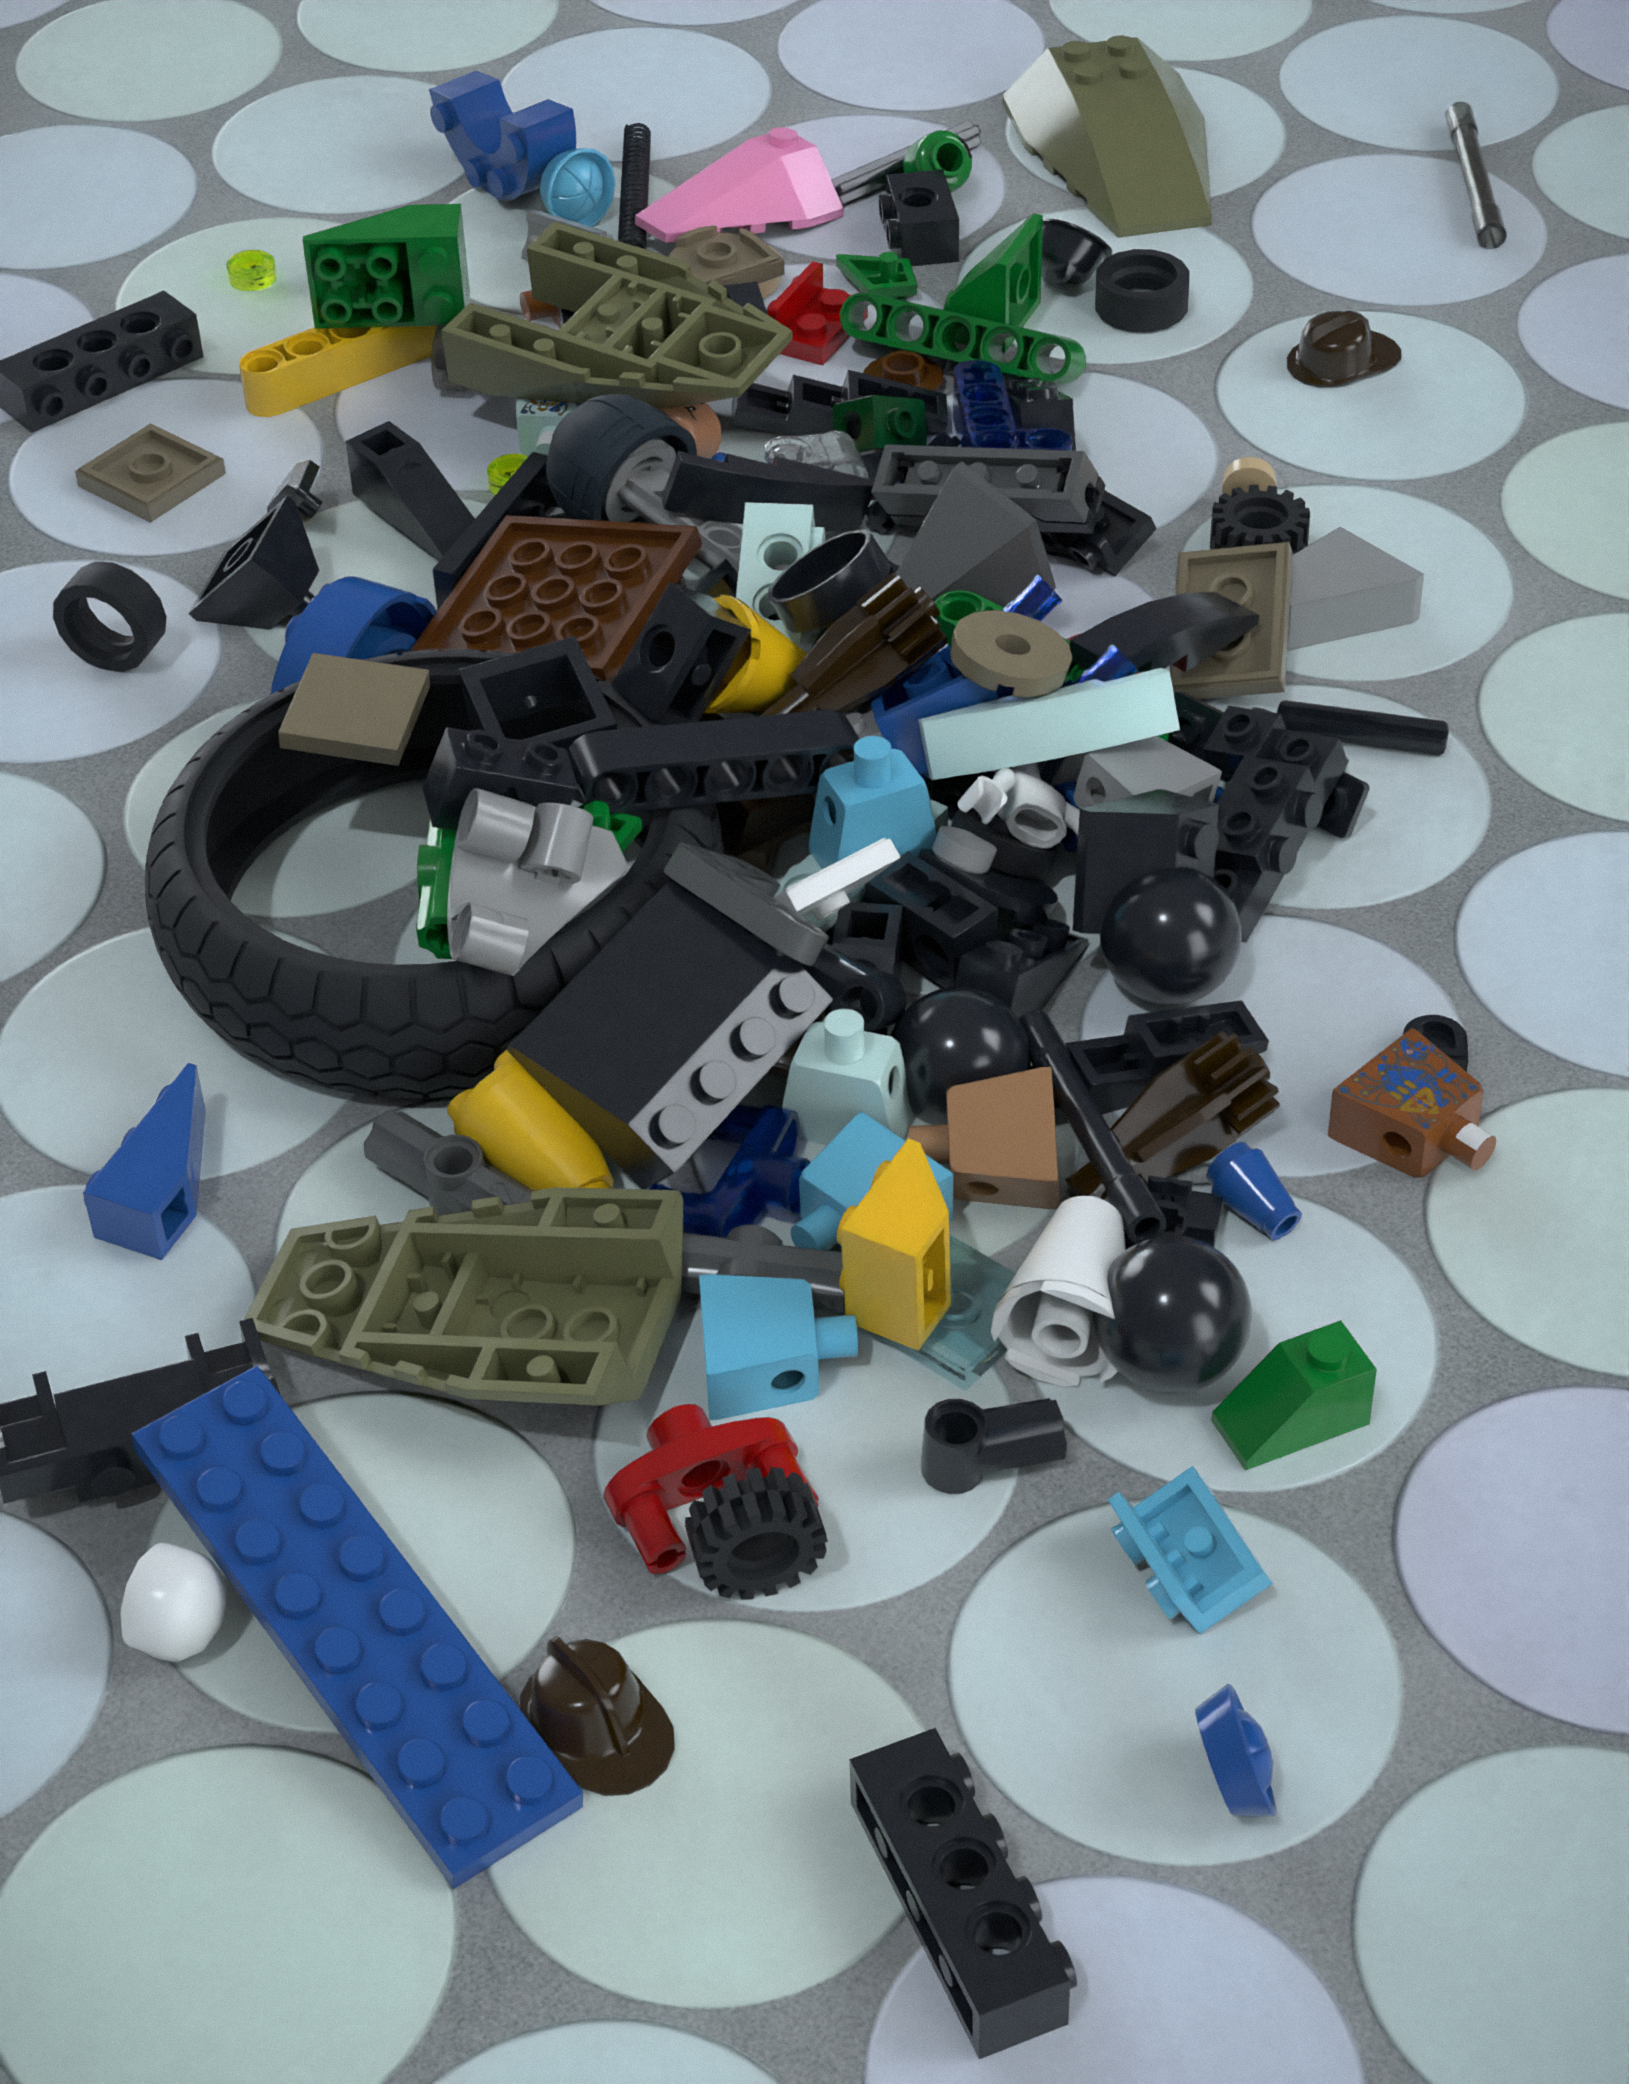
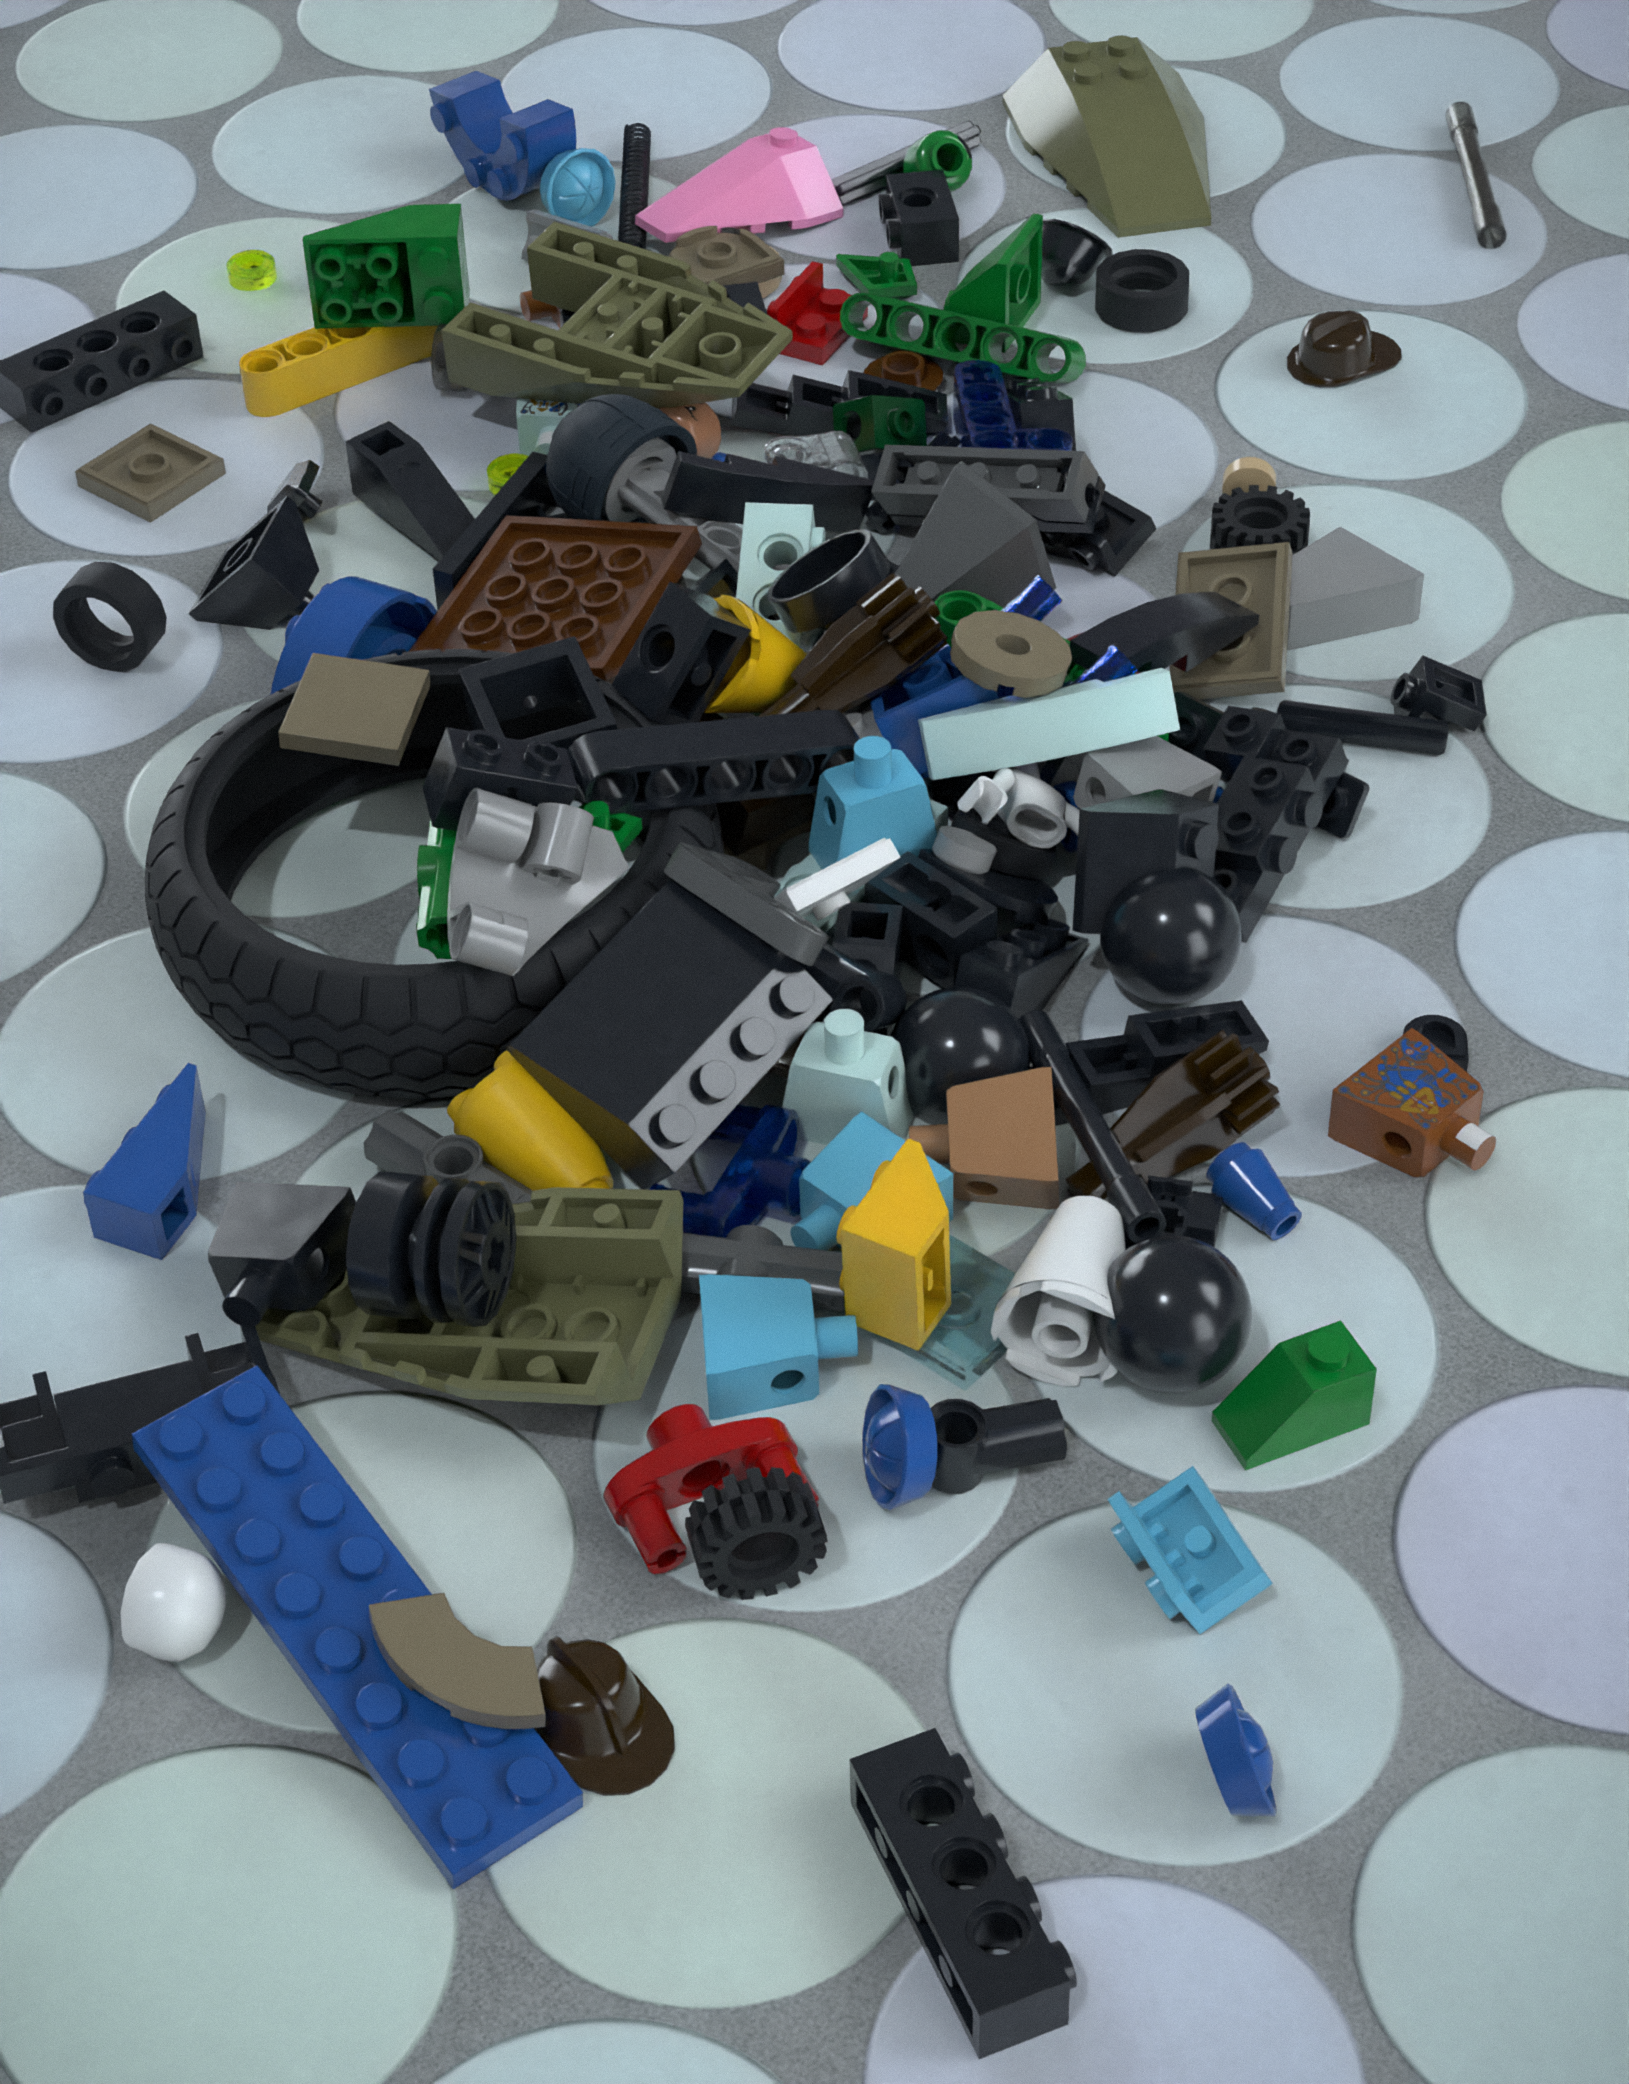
(279, 1247): none -> black torso
(431, 1248): none -> black wheel
(456, 1668): none -> dark tan tile
(898, 1446): none -> blue hat
(1441, 692): none -> black bracket

